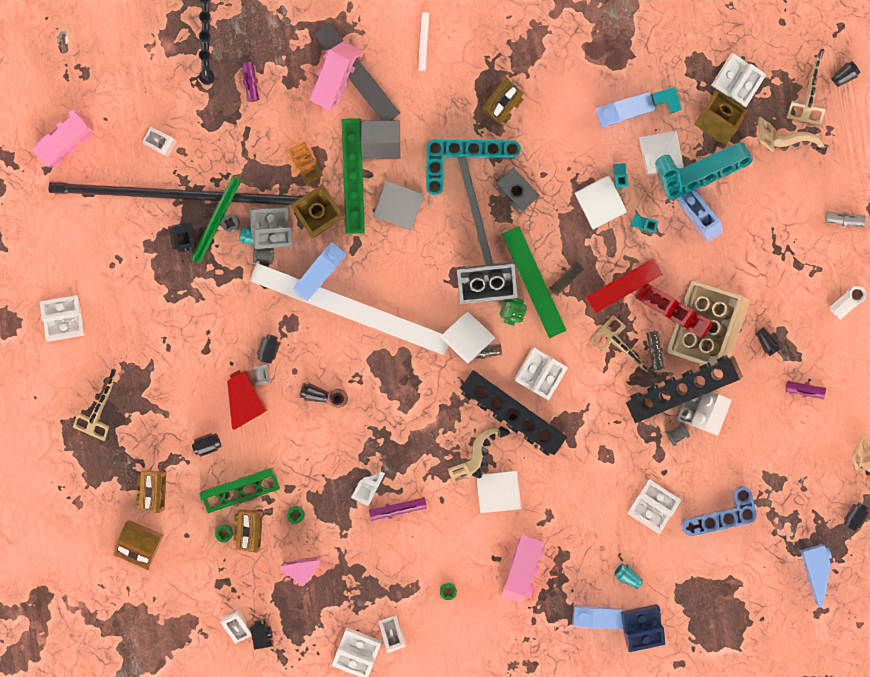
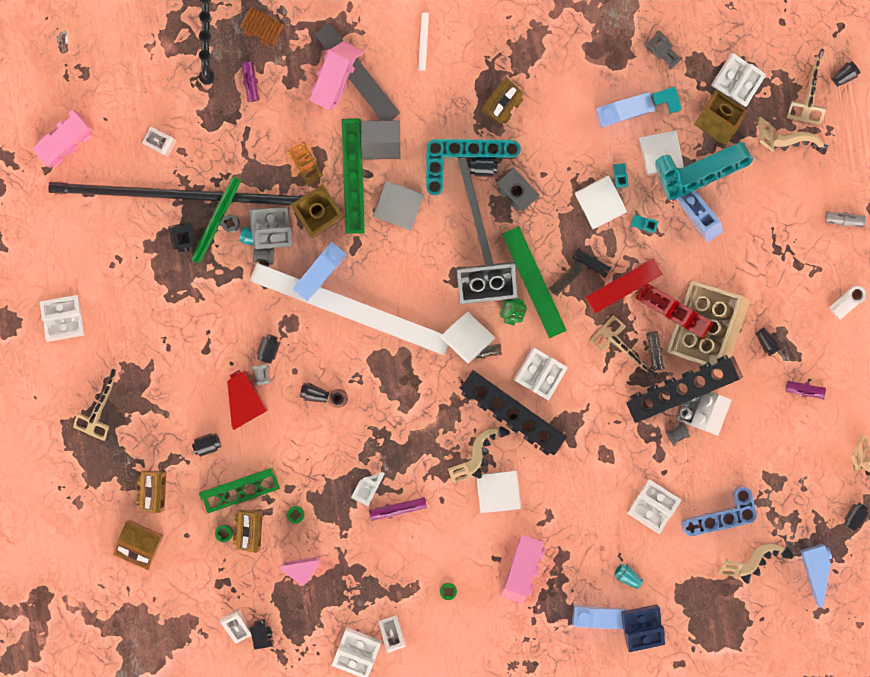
(261, 26): none -> dark orange brick
(483, 167): none -> black brick
(591, 262): none -> black pin
(663, 49): none -> dark grey connector
(755, 560): none -> tan piece

